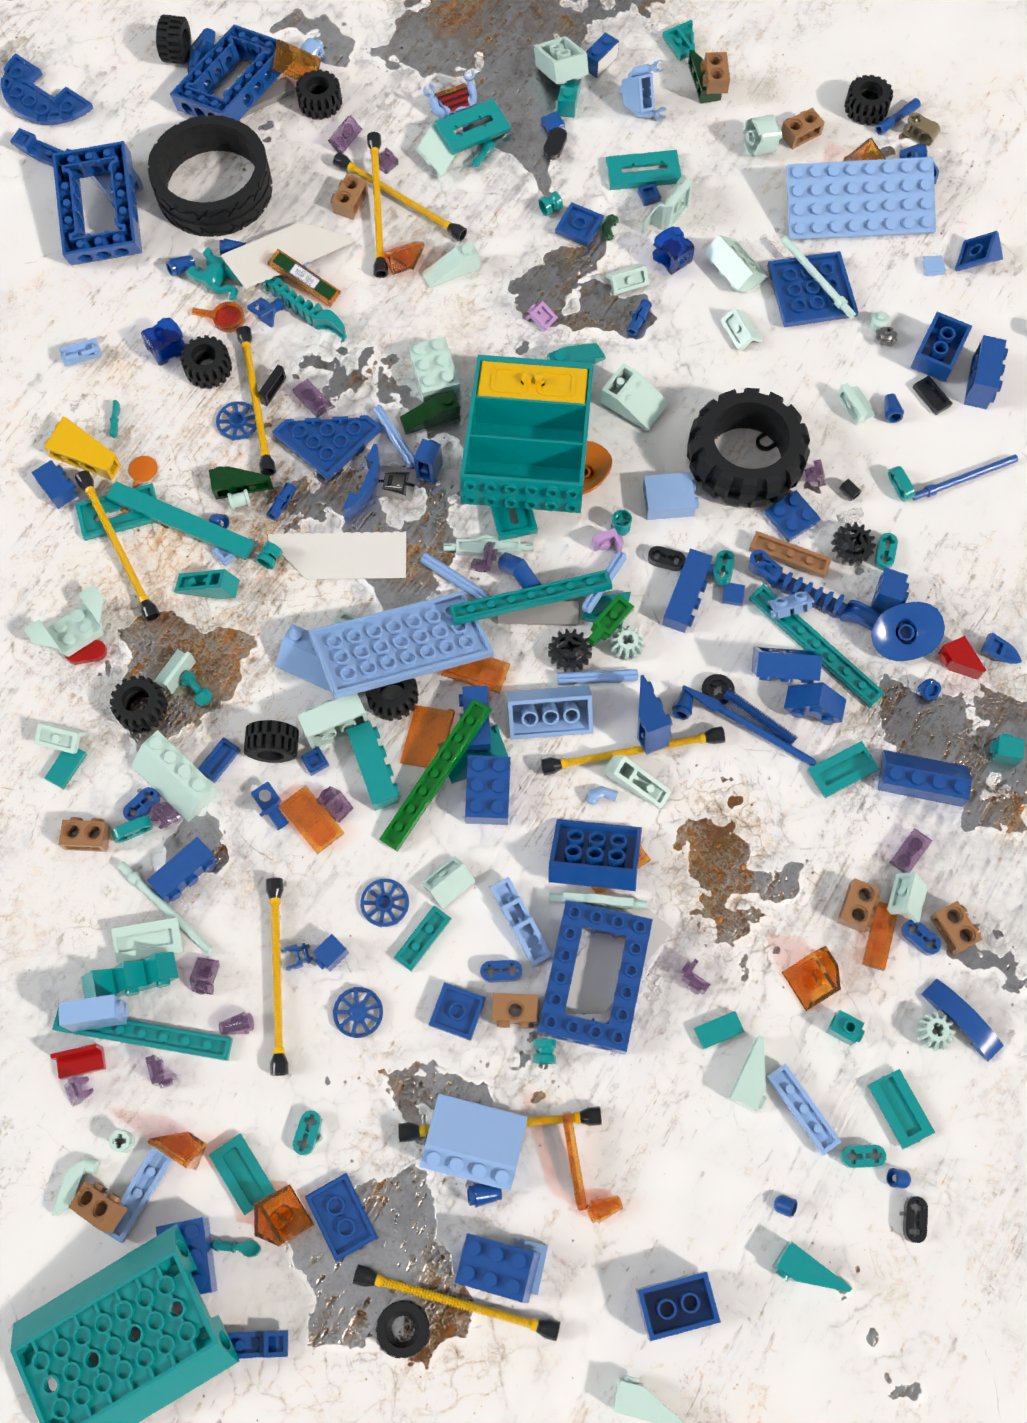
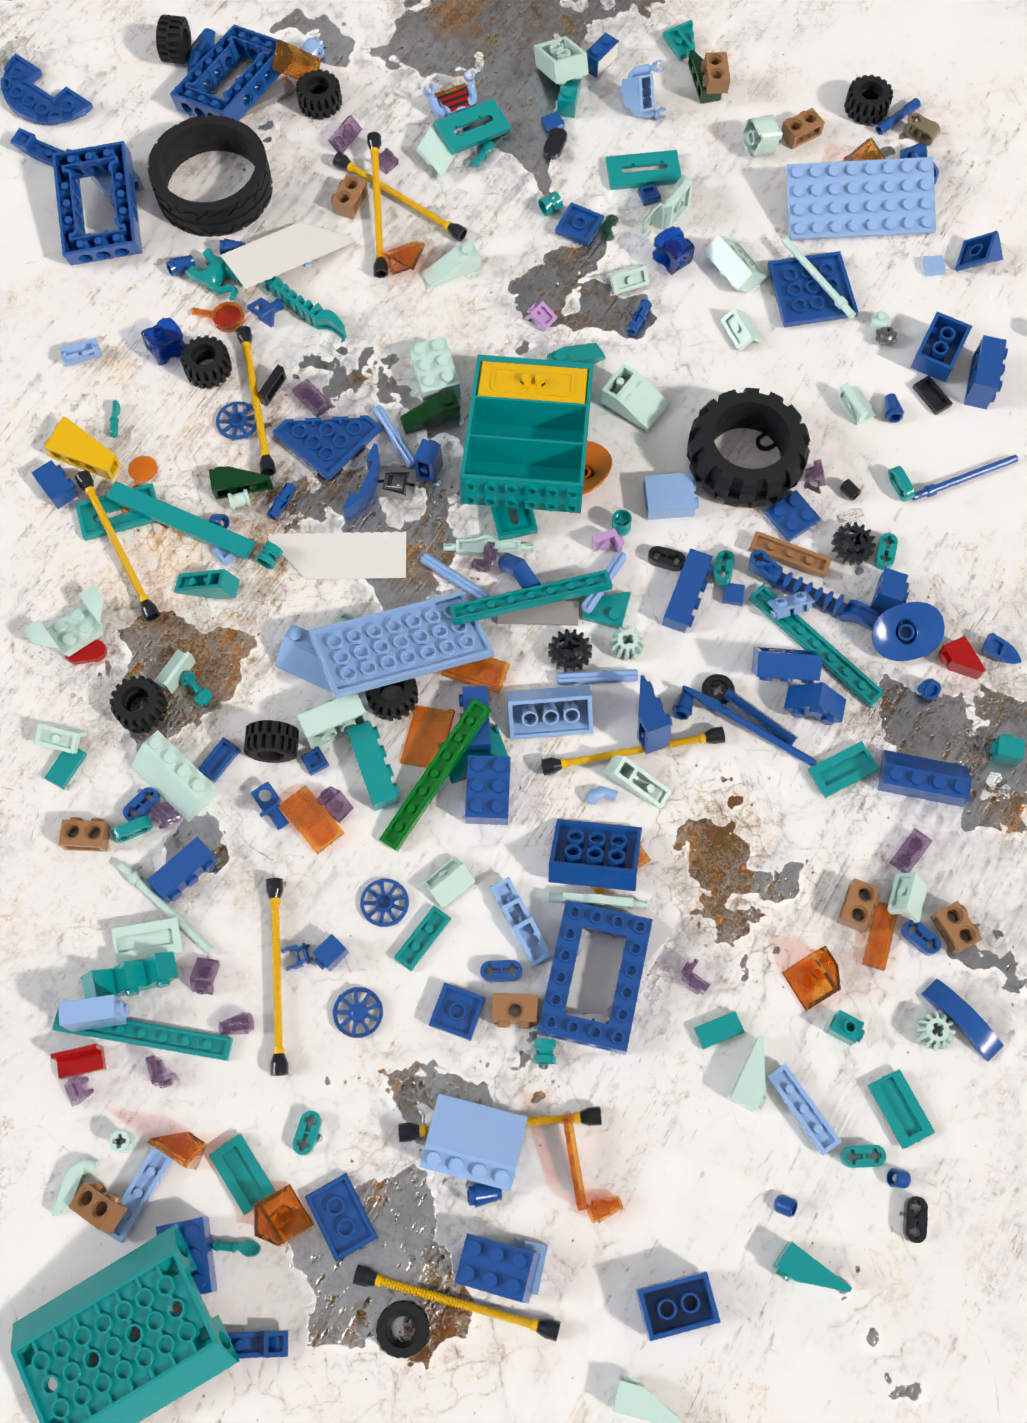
(303, 277): tile -> none
(610, 619): green hinge -> none

